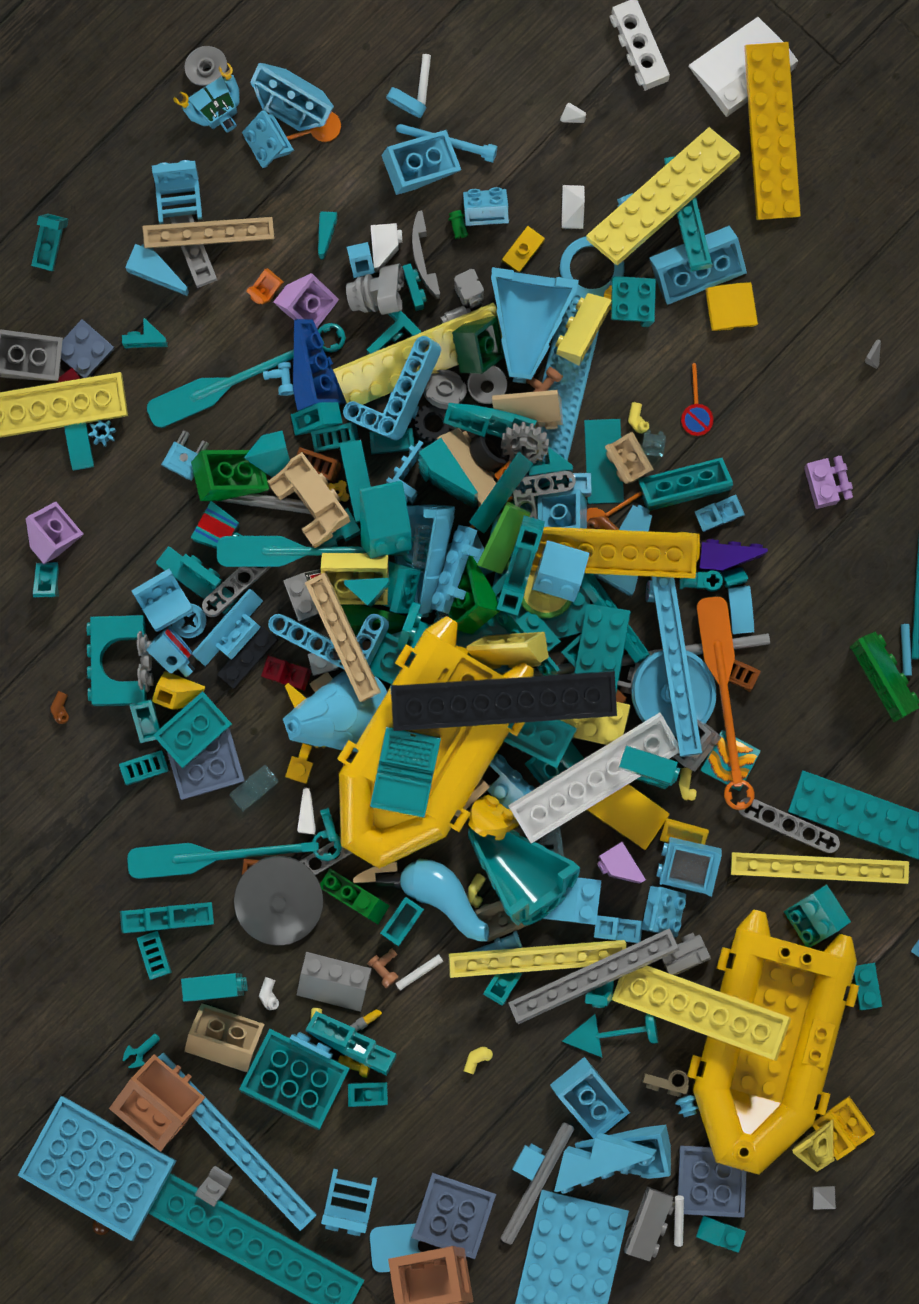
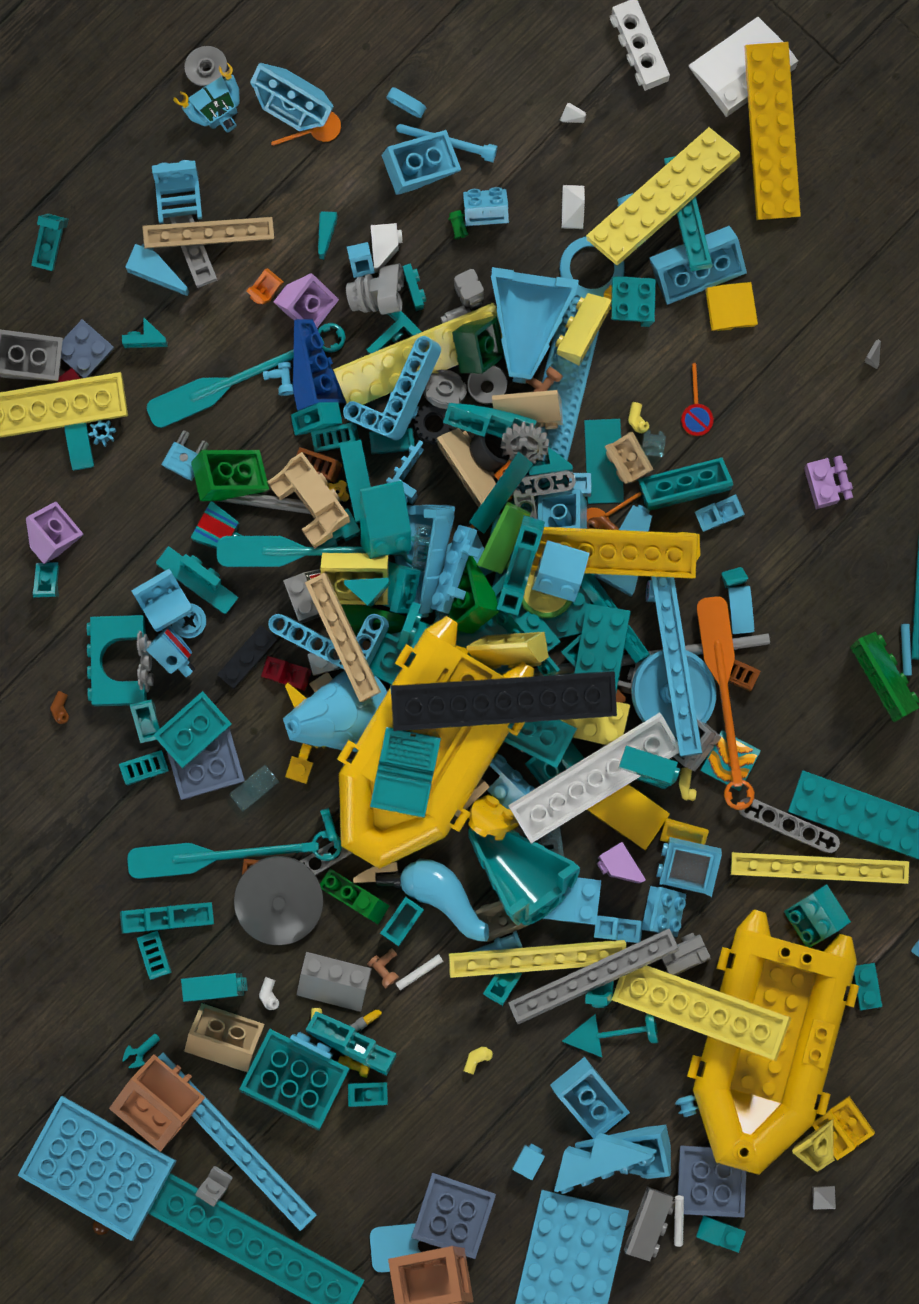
(175, 691): yellow slope -> none
(232, 581): light grey beam -> none
(232, 631): medium azure bracket -> none
(266, 139): medium azure bracket -> none
(269, 453): teal slope -> none
(306, 818): white slope -> none
(340, 1217): medium azure plate -> none
(424, 74): white piece -> none
(428, 280): light grey slope -> none
(445, 473): teal slope -> none
(473, 890): light yellow arm -> none
(523, 249): yellow plate -> none
(537, 1183): light grey axle -> none
(656, 1082): dark tan plate -> none
(700, 581): teal connector -> none
(725, 557): dark purple slope -> none

